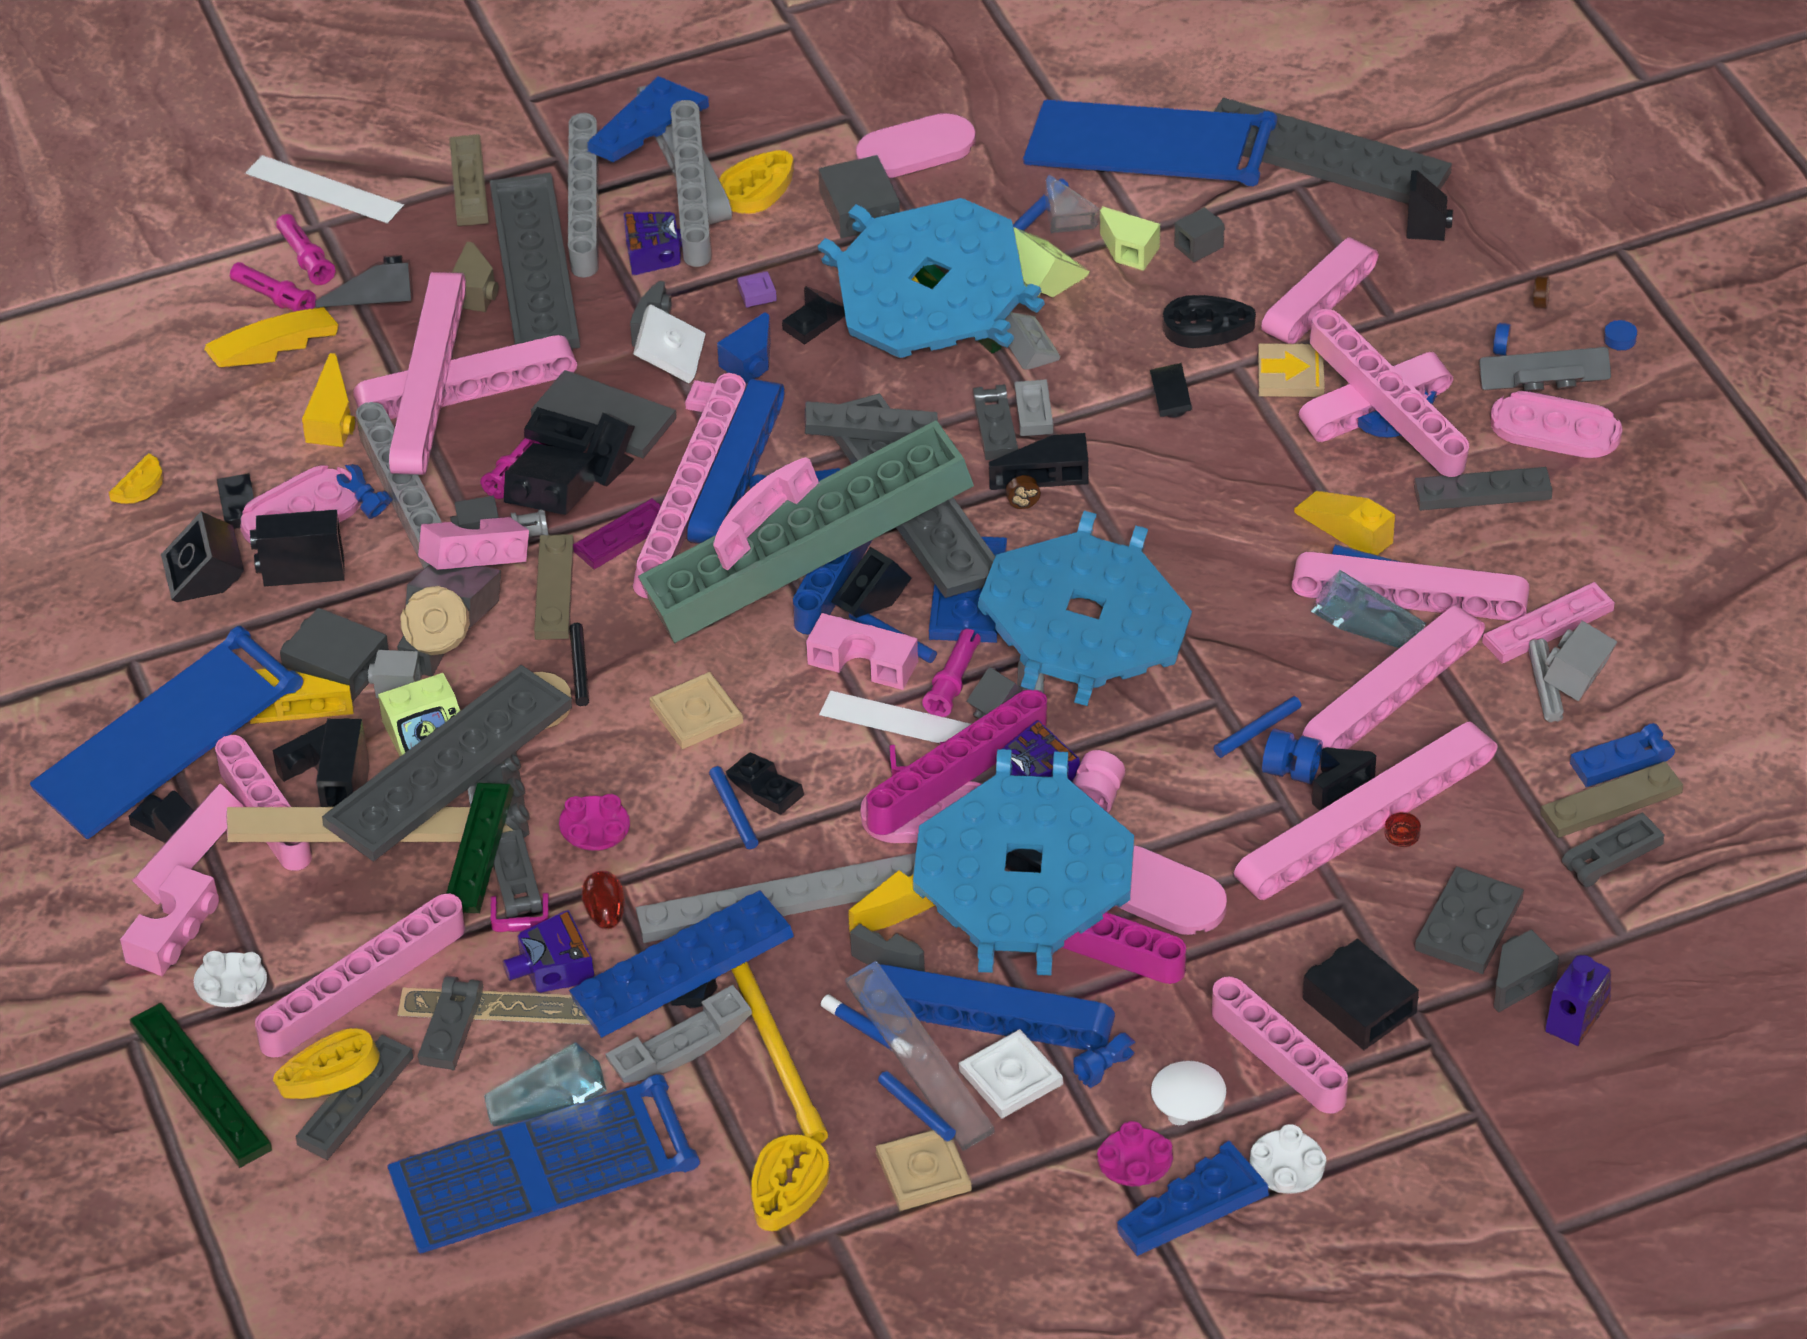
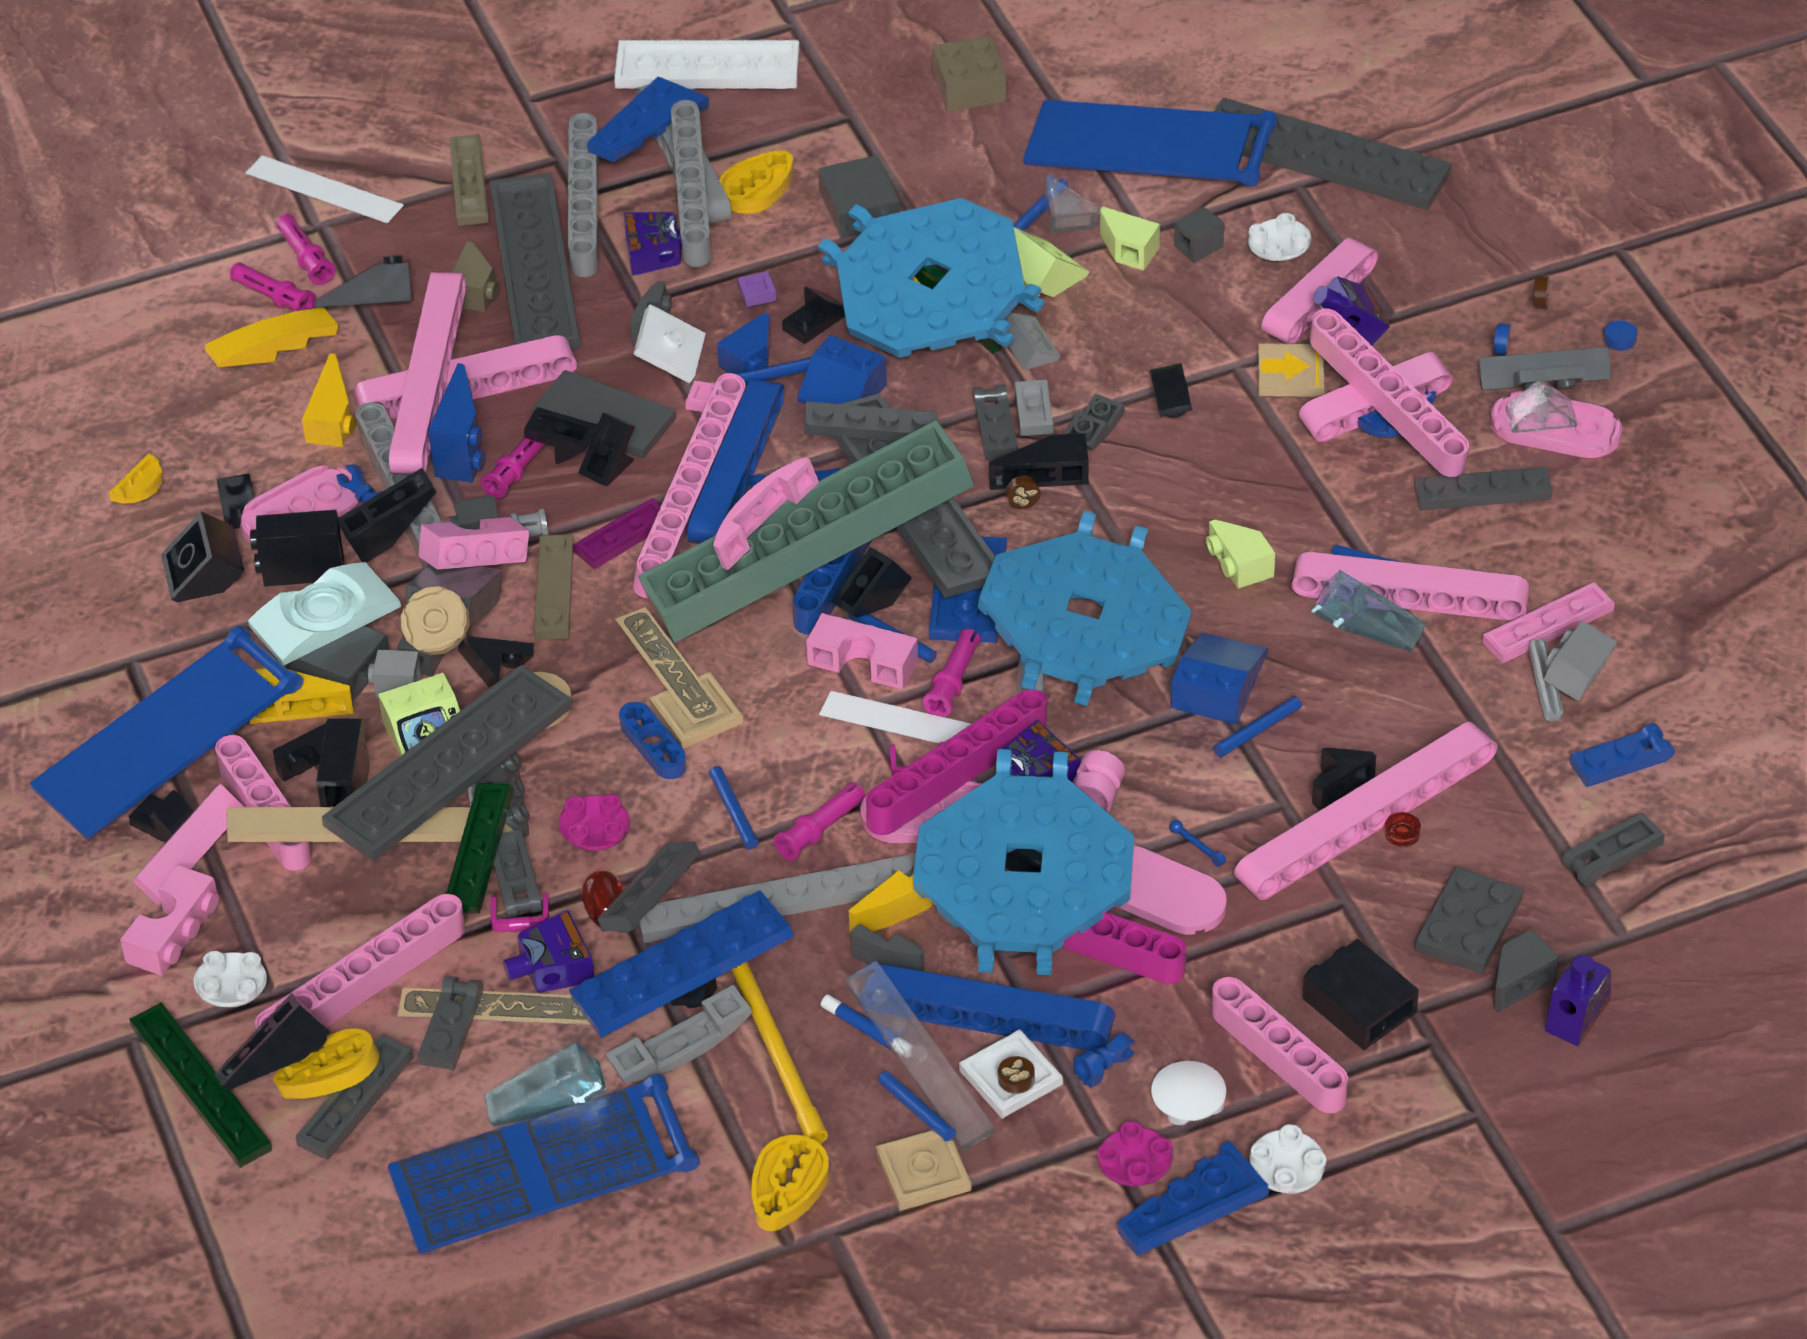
(278, 1042): none -> black slope
(323, 611): none -> light aqua slope
(385, 517): none -> black slope
(455, 432): none -> blue slope
(487, 653): none -> black slope
(549, 478): black brick -> none
(579, 664): black bar -> none
(648, 887): none -> dark grey plate
(652, 752): none -> blue beam
(669, 665): none -> sticker
(708, 63): none -> white plate
(762, 783): black slope -> none
(776, 370): none -> blue bar
(809, 829): none -> dark pink pin
(842, 373): none -> blue slope
(919, 143): bright pink tile -> none
(969, 73): none -> dark tan brick
(992, 692): dark grey brick -> none
(1016, 1074): none -> reddish brown tile
(1097, 420): none -> dark grey slope
(1216, 677): none -> blue slope
(1217, 857): none -> blue hinge
(1220, 330): black piece -> none
(1241, 552): none -> yellowish green slope
(1279, 238): none -> white dish
(1282, 748): blue wheel -> none
(1350, 519): yellow slope -> none
(1355, 305): none -> dark purple torso
(1396, 679): bright pink beam -> none
(1427, 210): black slope -> none
(1540, 409): none -> clear slope
(1611, 799): dark tan plate -> none

